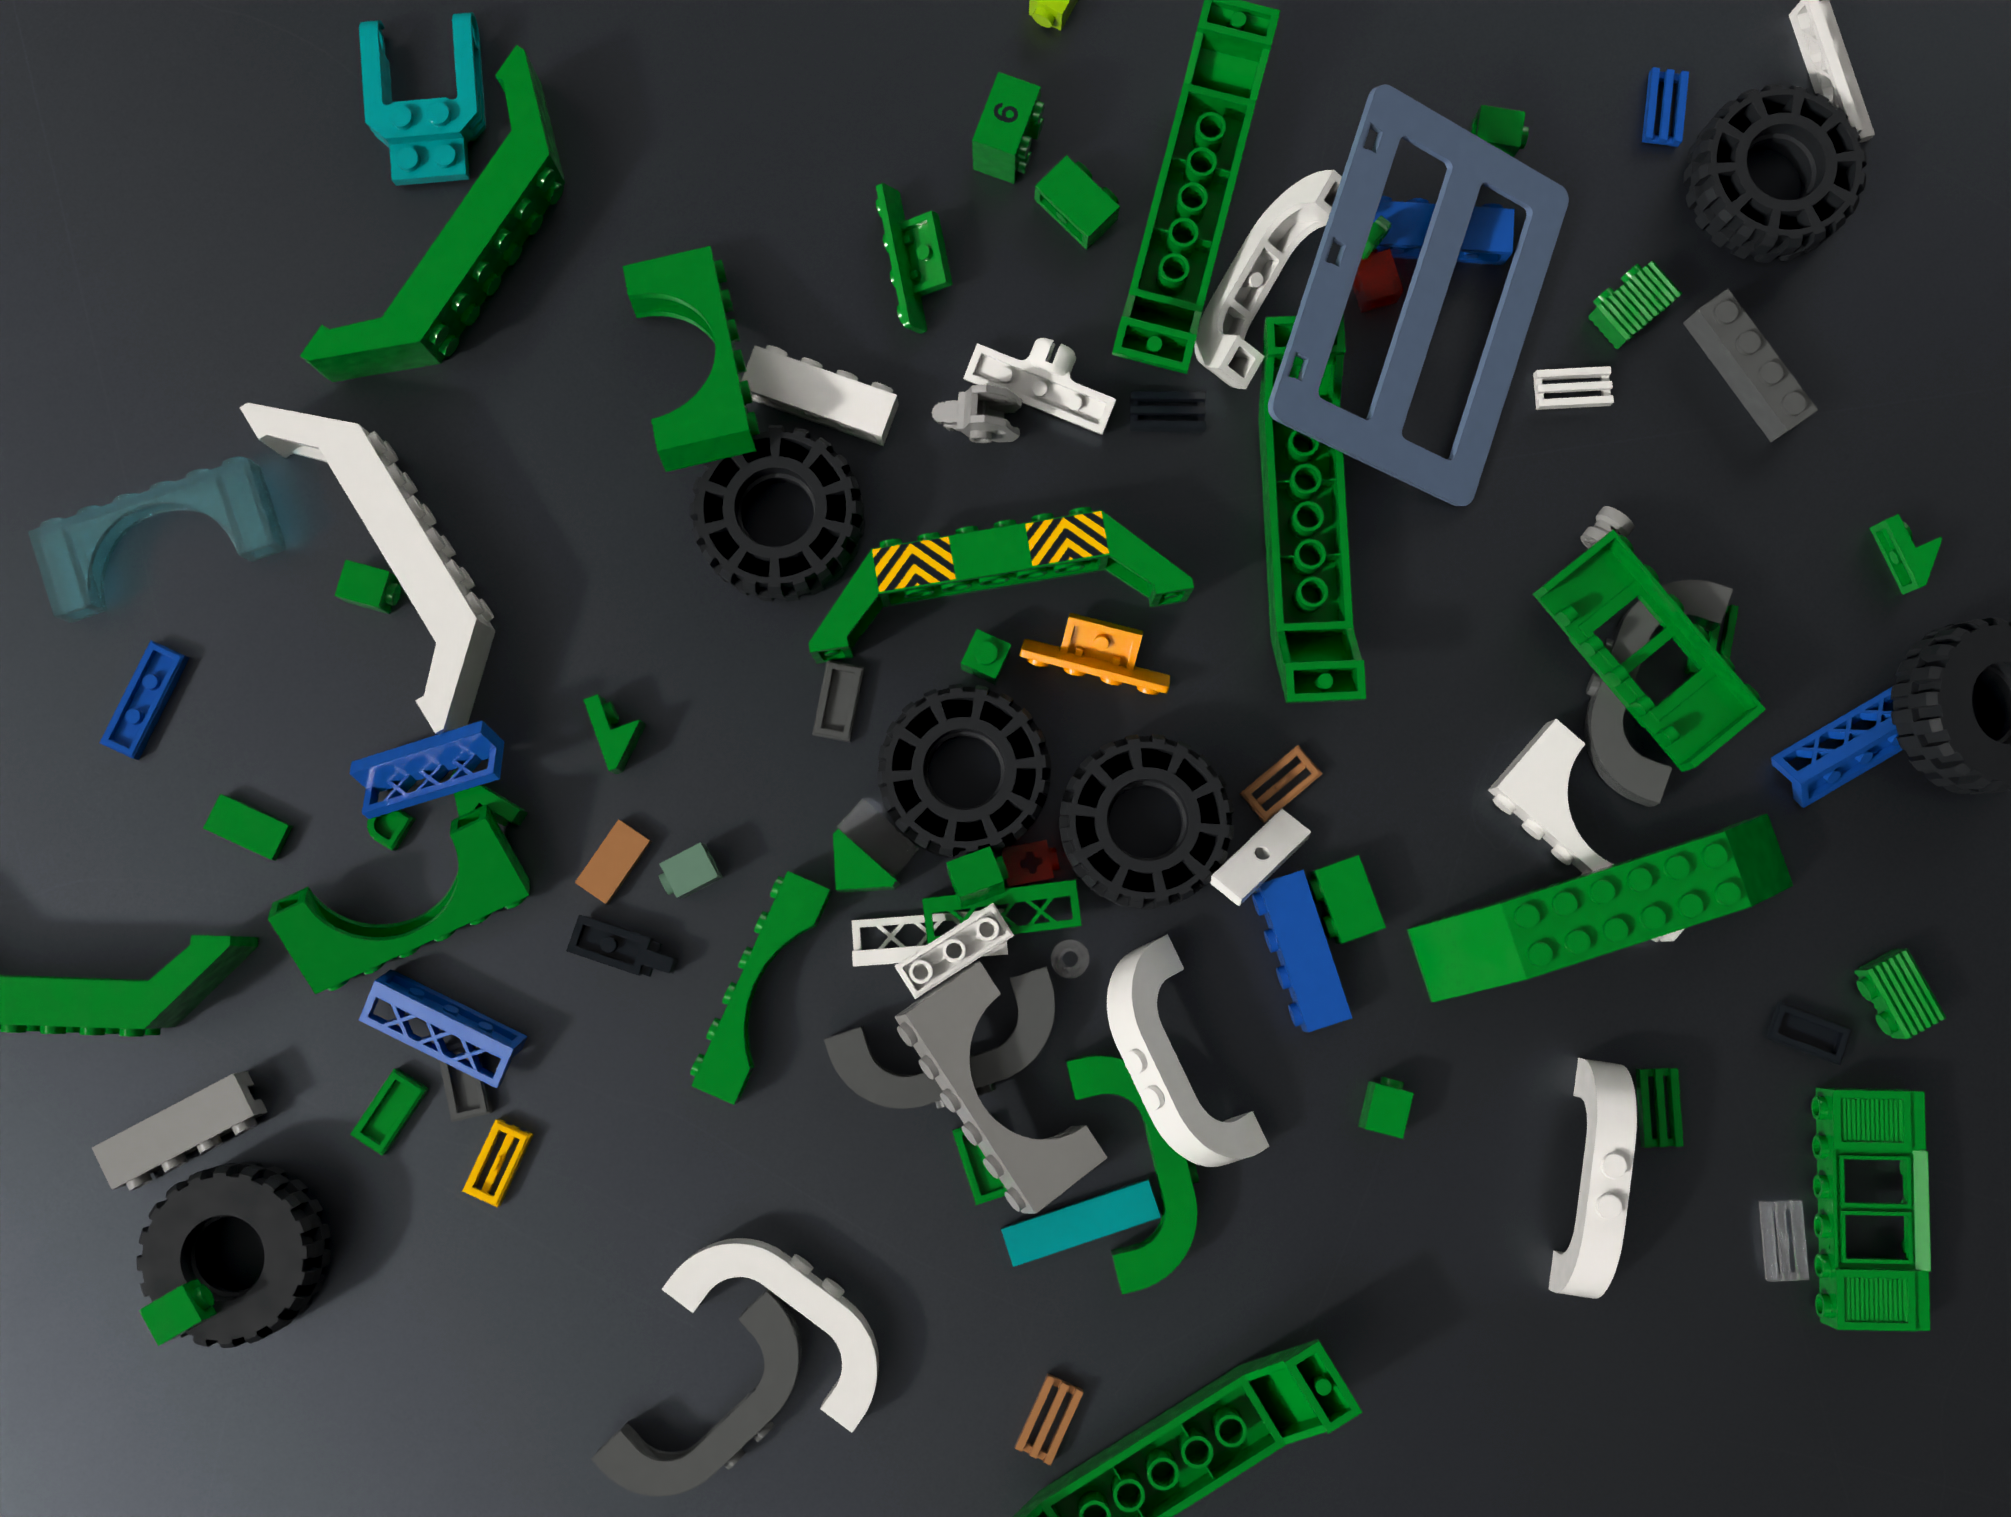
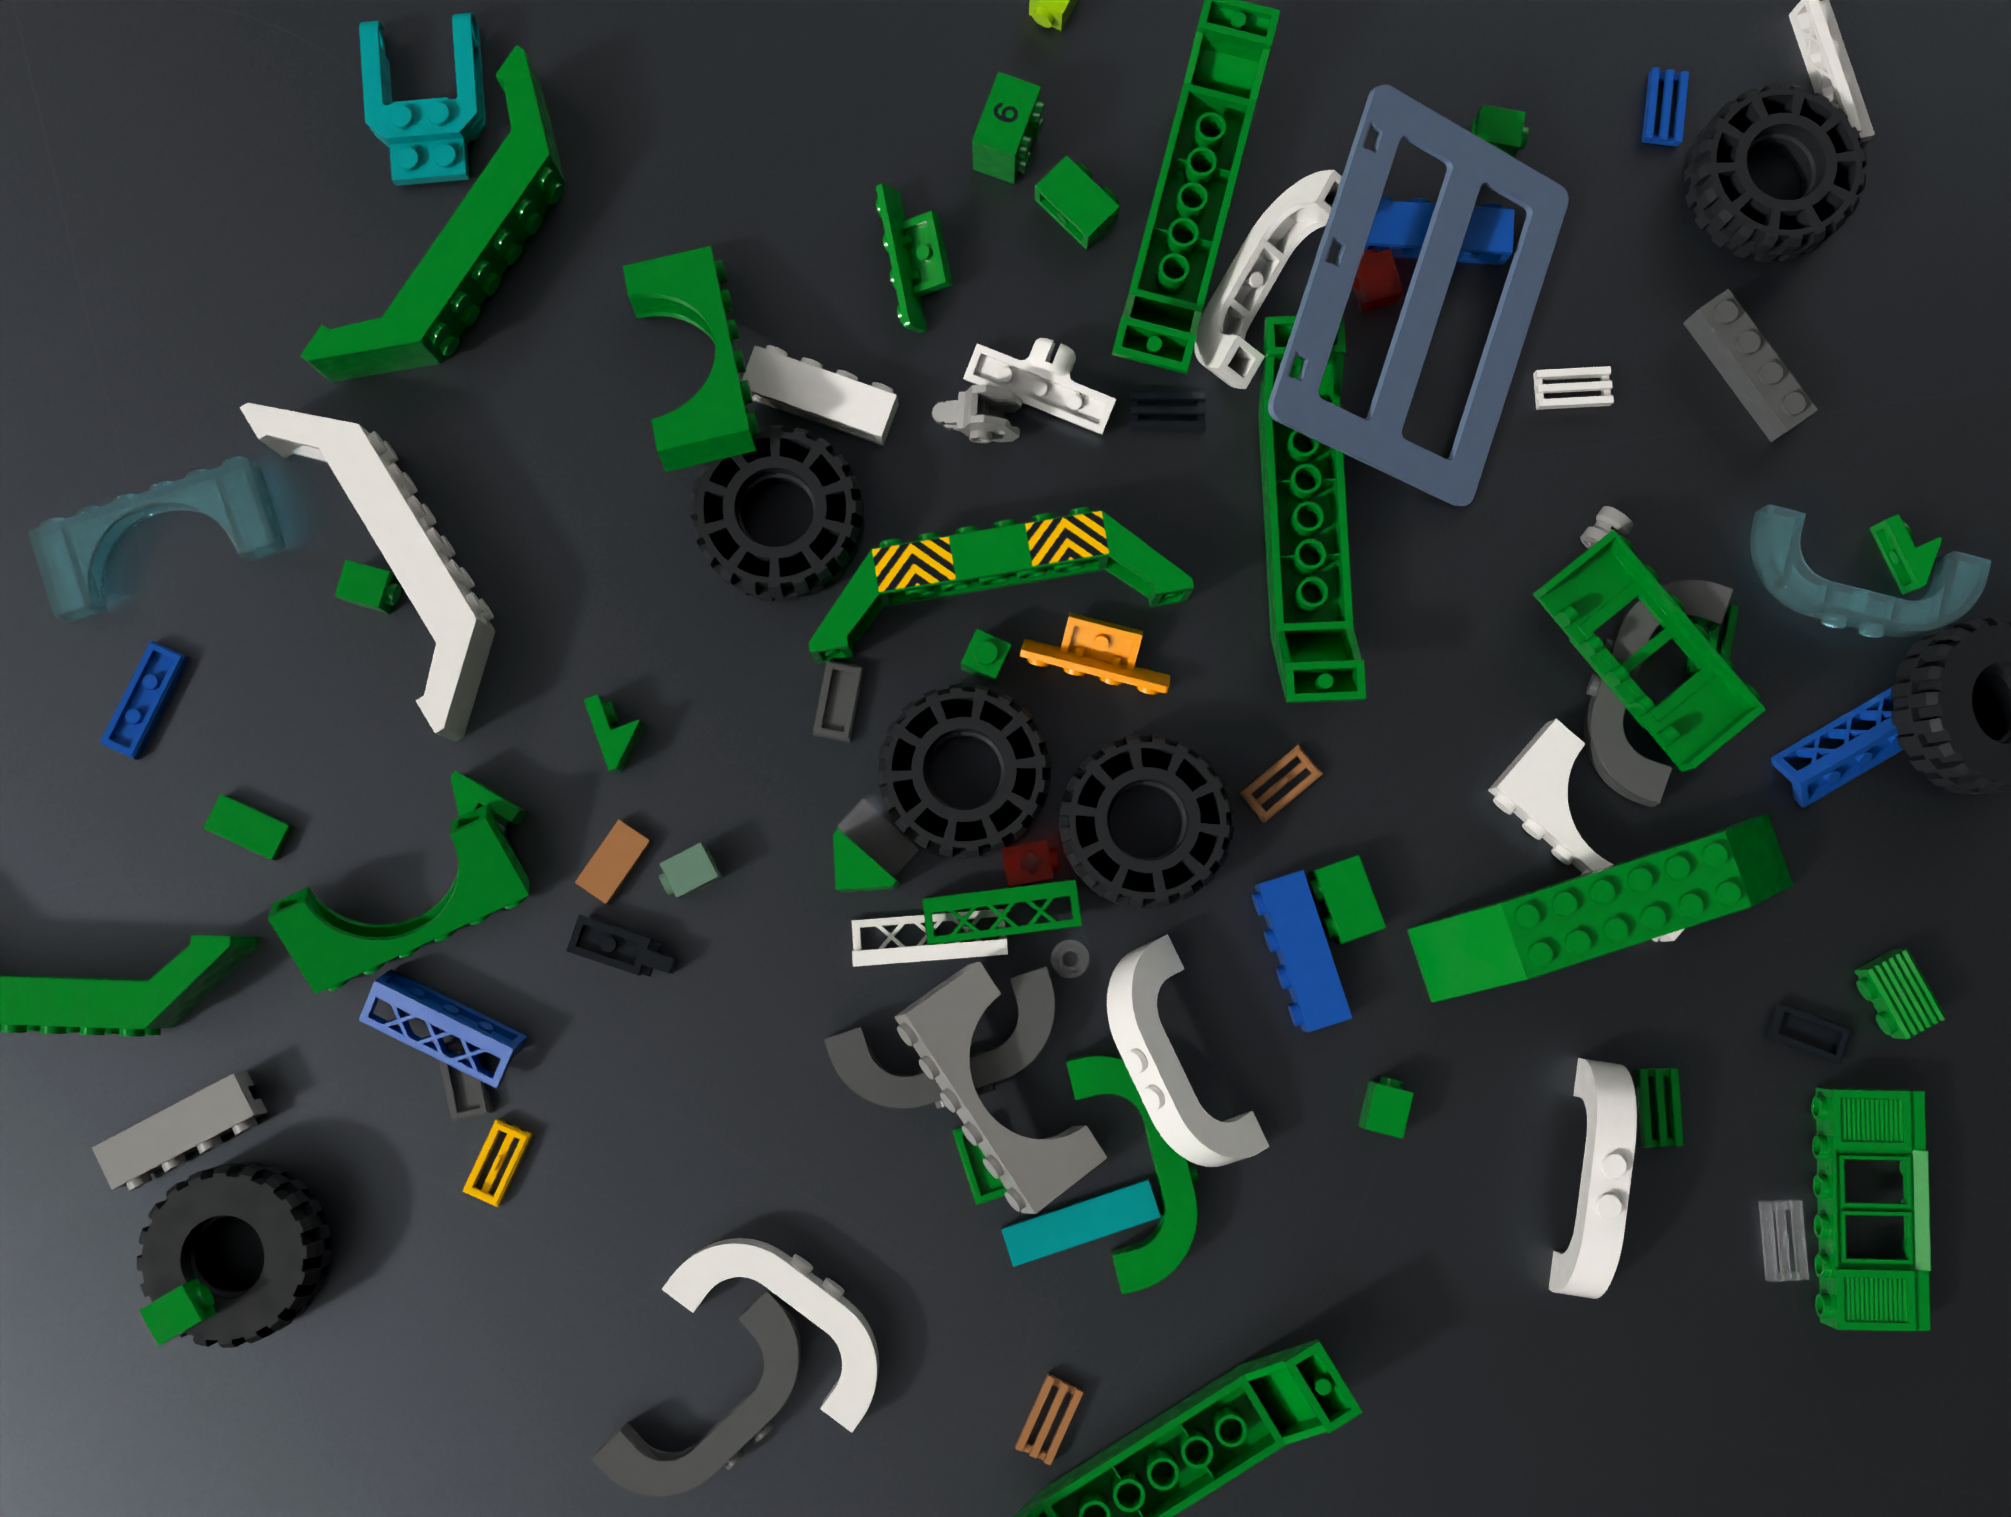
(389, 1111): green tile -> none
(390, 828): green tile -> none
(431, 760): blue fence -> none
(728, 1059): green arch -> none
(933, 965): white tile -> none
(977, 876): green brick -> none
(1260, 857): white tile -> none
(1377, 233): green tile -> none
(1634, 304): green brick -> none
(1783, 571): none -> clear light blue arch

